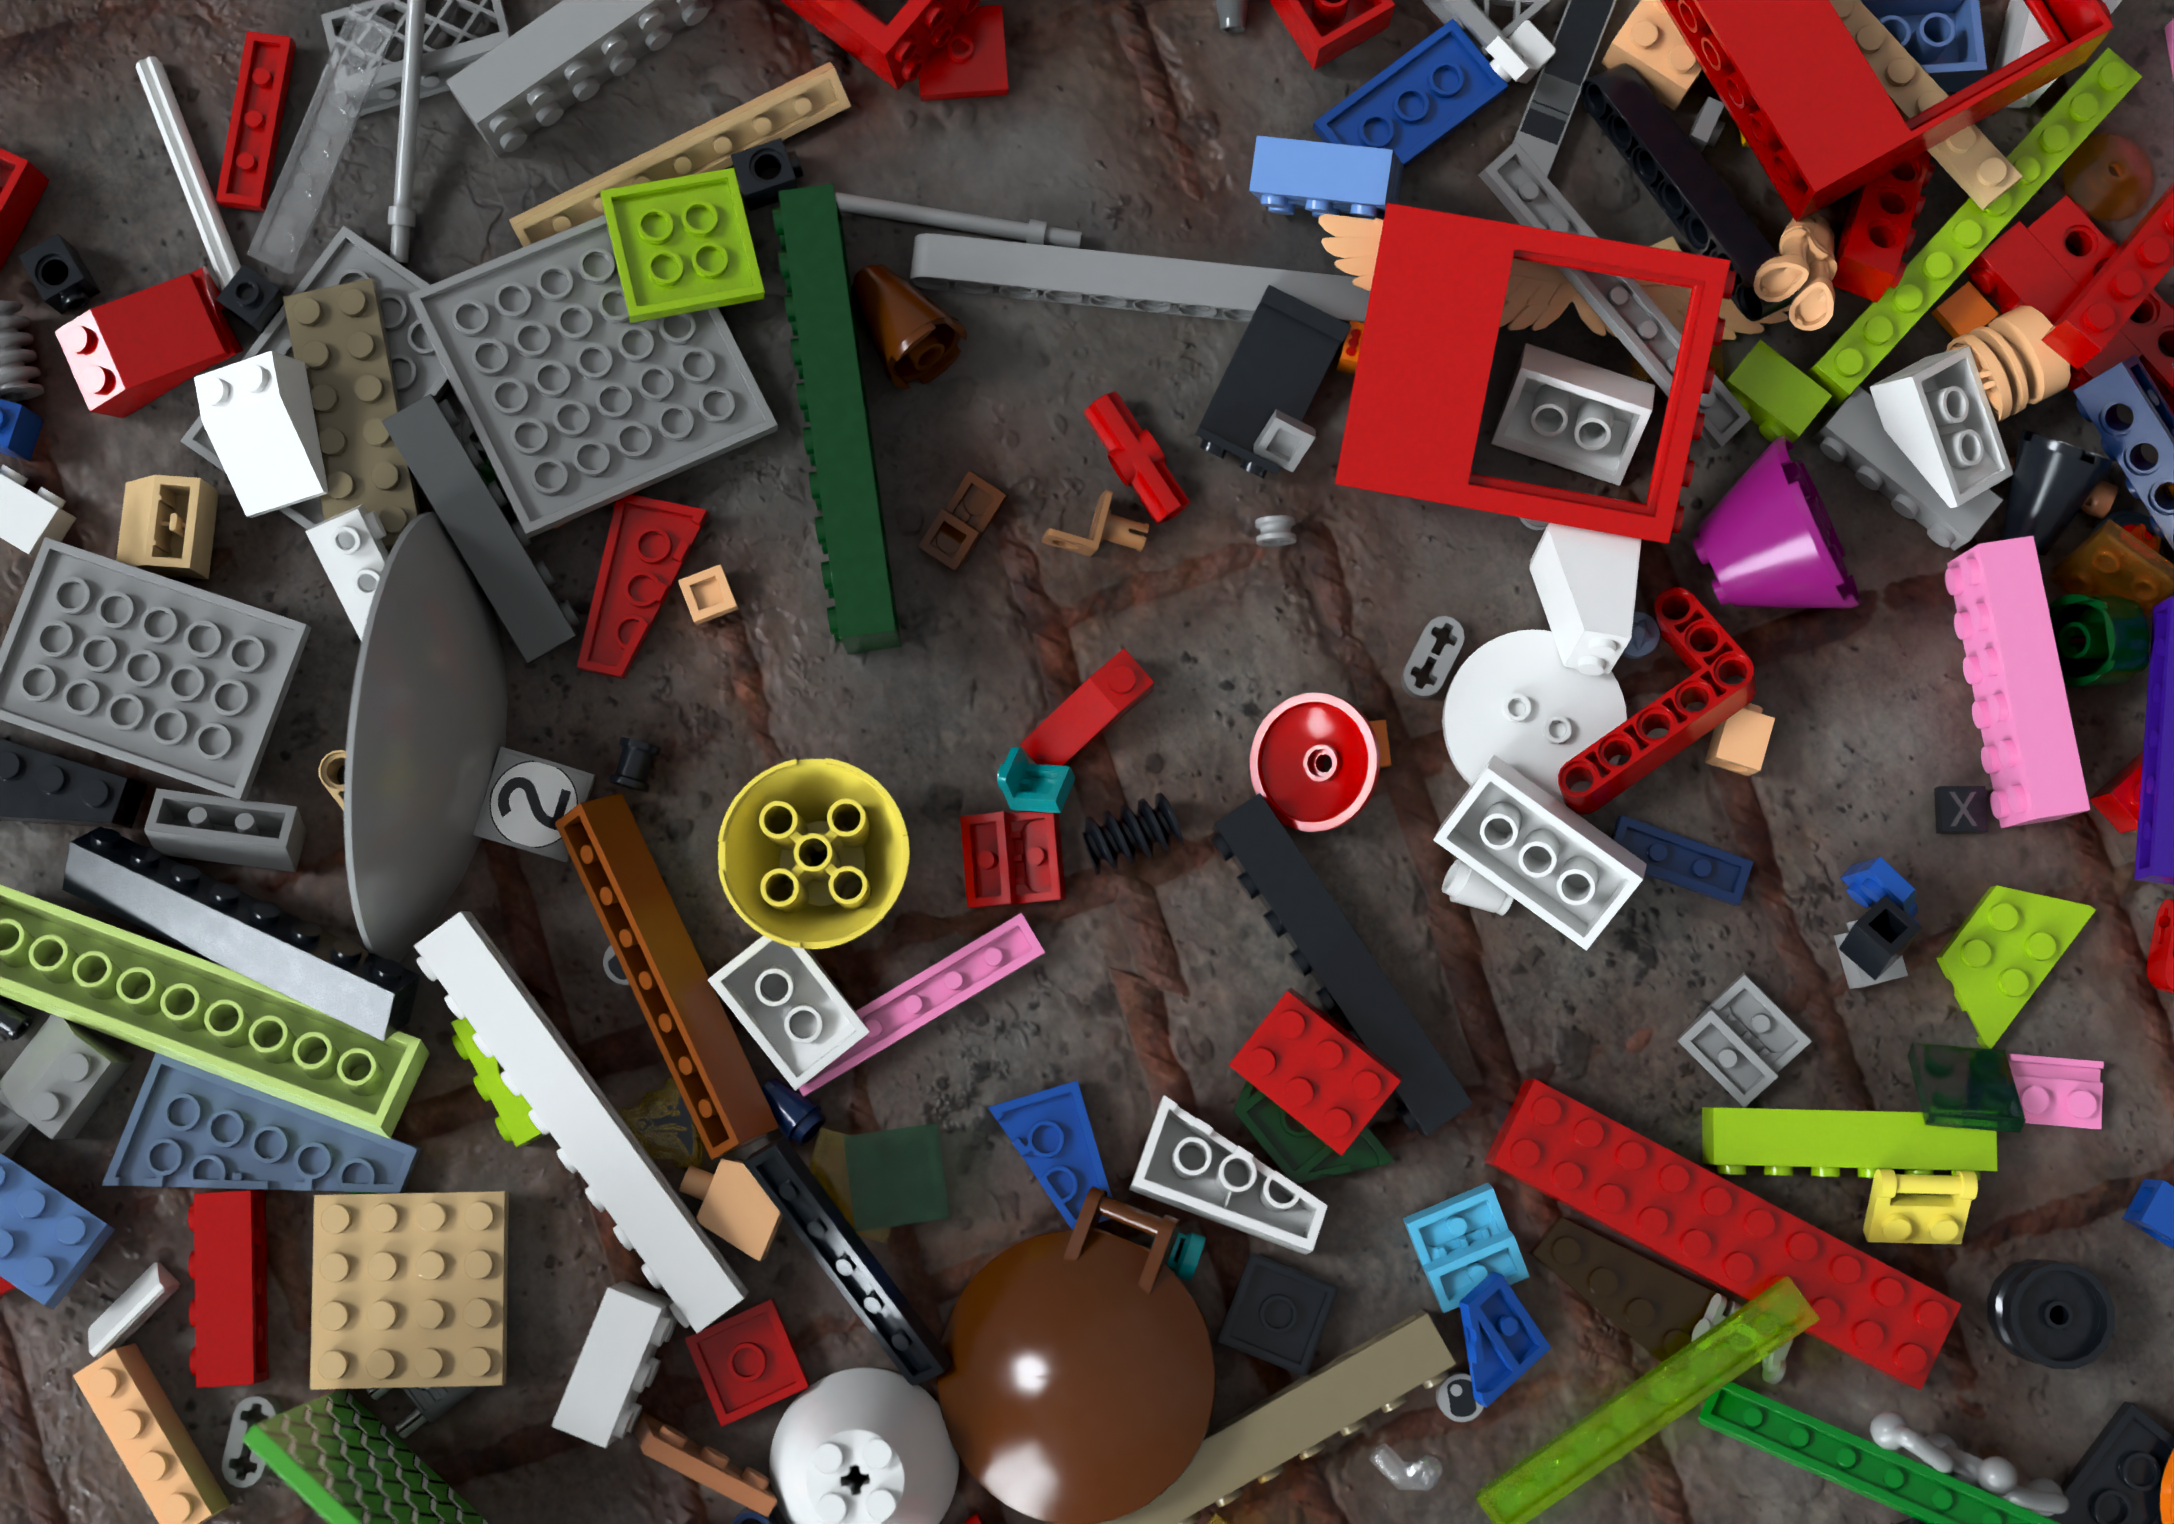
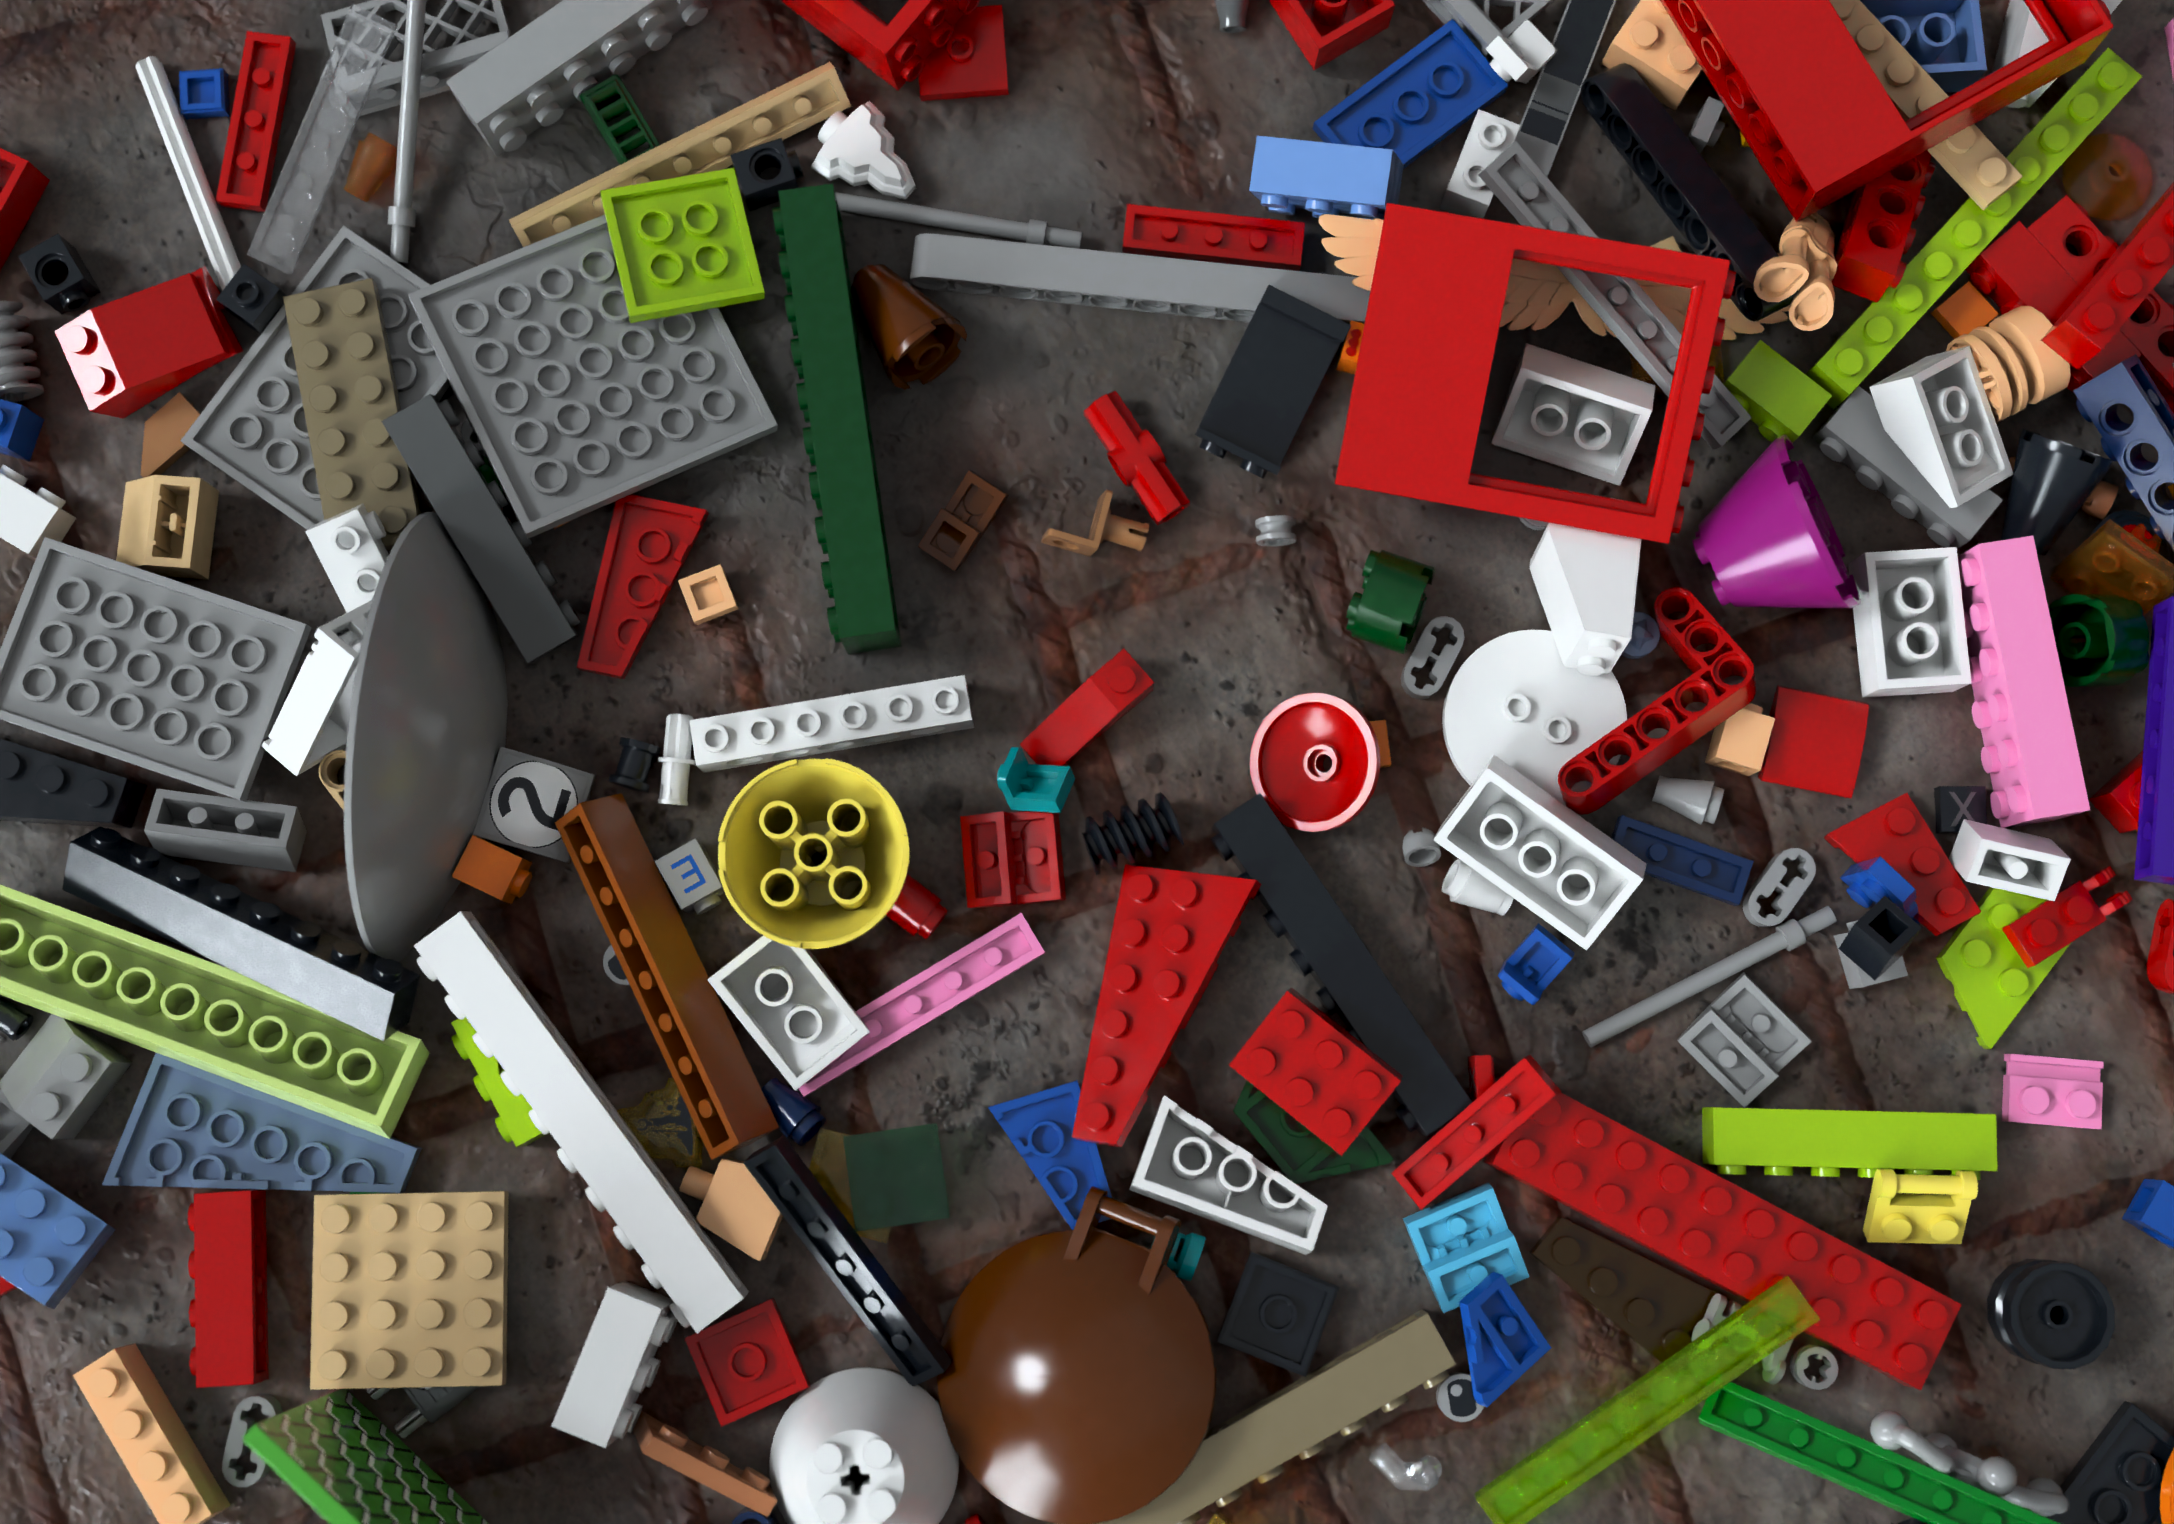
(131, 1310): white slope -> none
(163, 435): none -> medium nougat tile
(204, 93): none -> blue tile
(264, 431): white slope -> none
(320, 700): none -> white door
(370, 166): none -> clear orange cone
(493, 870): none -> orange brick
(608, 101): none -> dark green slope
(676, 760): none -> white axle
(692, 877): none -> light grey brick
(831, 724): none -> white brick
(862, 153): none -> white rock
(917, 909): none -> red brick
(1155, 972): none -> red wing
(1213, 237): none -> red plate
(1284, 440): light grey plate -> none
(1390, 601): none -> dark green brick
(1420, 848): none -> light grey hinge
(1476, 1131): none -> red plate
(1480, 1074): none -> red tile
(1485, 142): none -> white brick
(1534, 965): none -> blue bracket
(1691, 798): none -> light grey cone
(1787, 895): none -> light grey beam
(1787, 936): none -> light grey bar
(1815, 742): none -> red slope
(1828, 1371): none -> light grey bush
(1908, 845): none -> red wing
(1910, 622): none -> white brick
(1966, 1087): clear green plate -> none
(2009, 860): none -> white brick
(2062, 921): none -> red hinge

